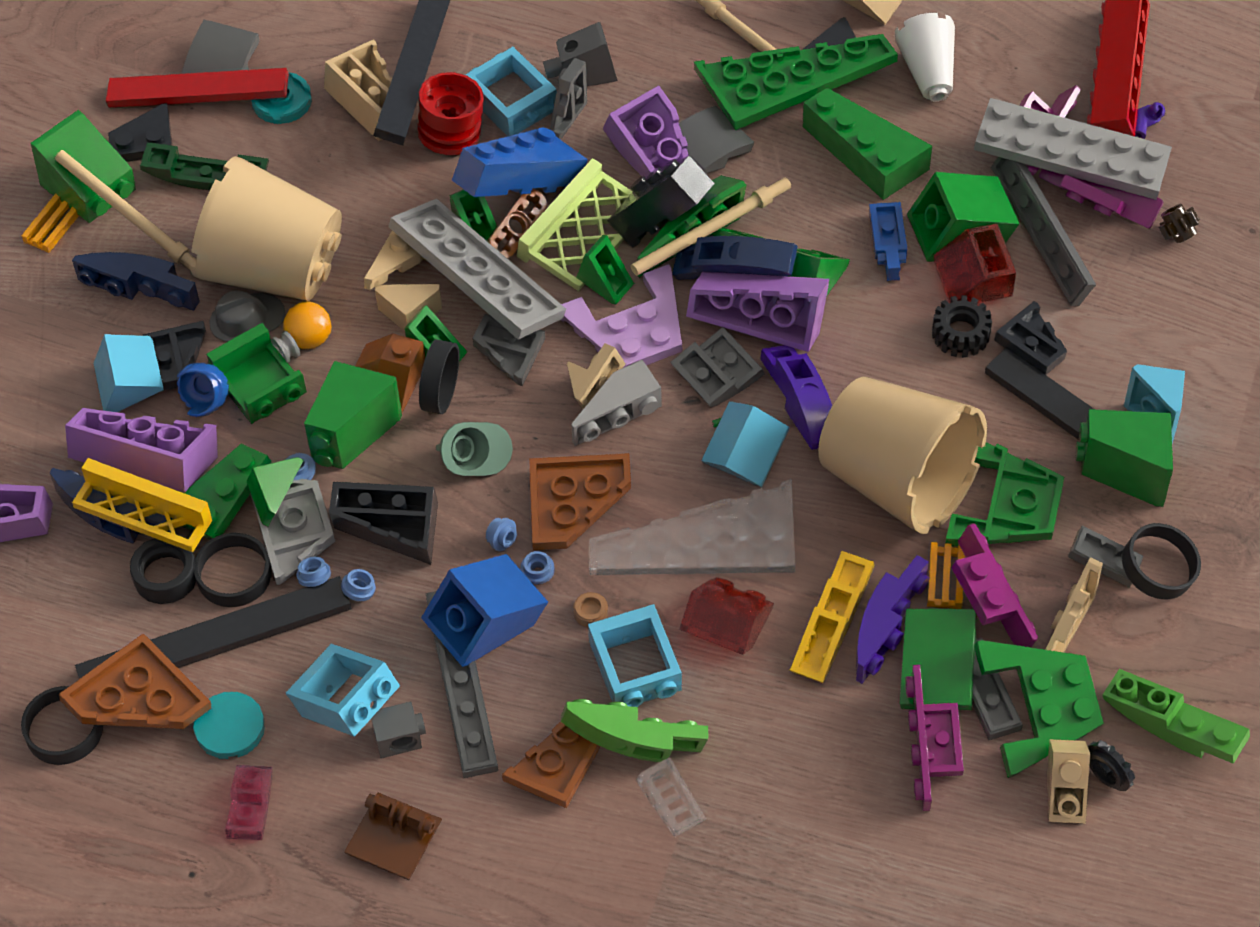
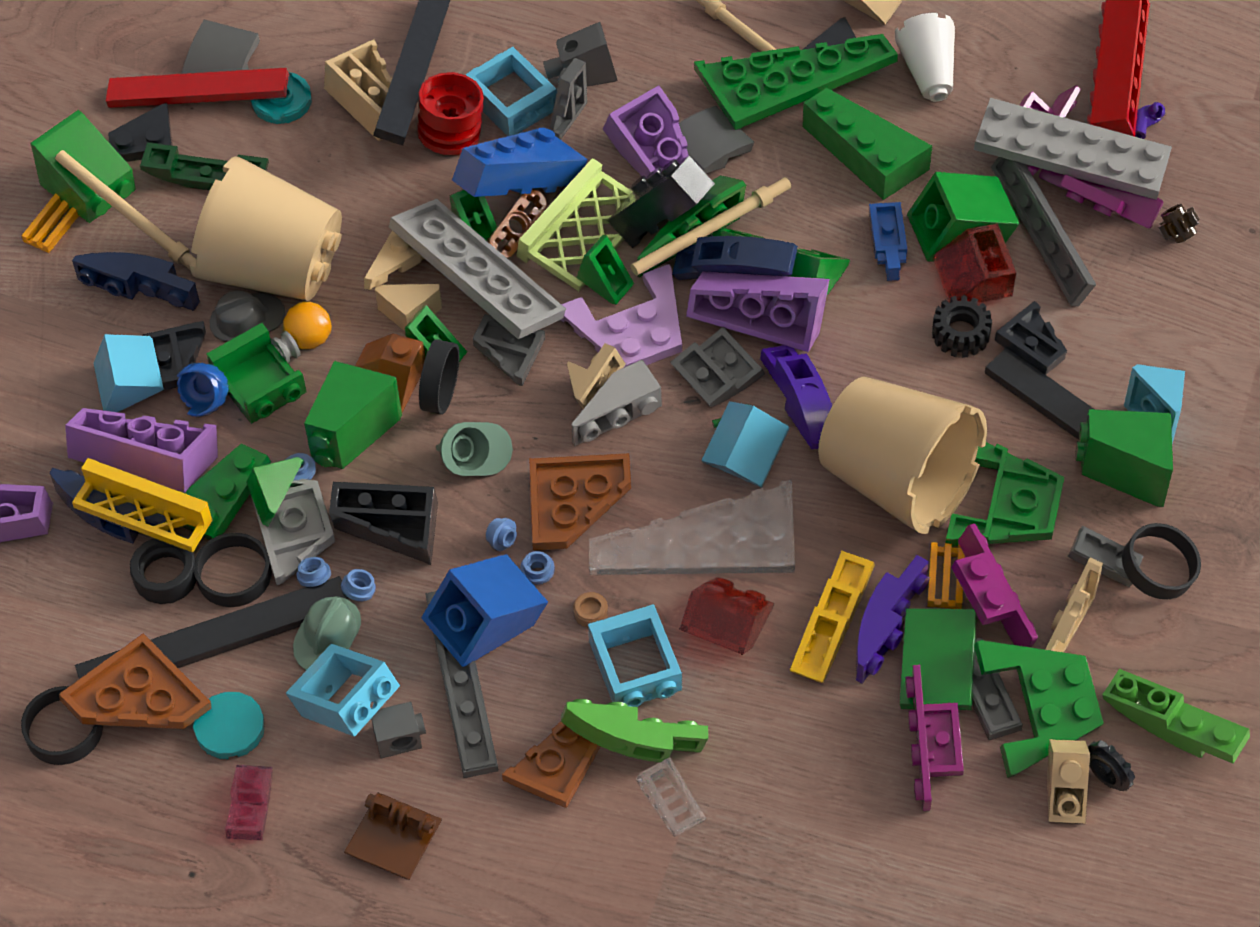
(326, 623): none -> sand green piece

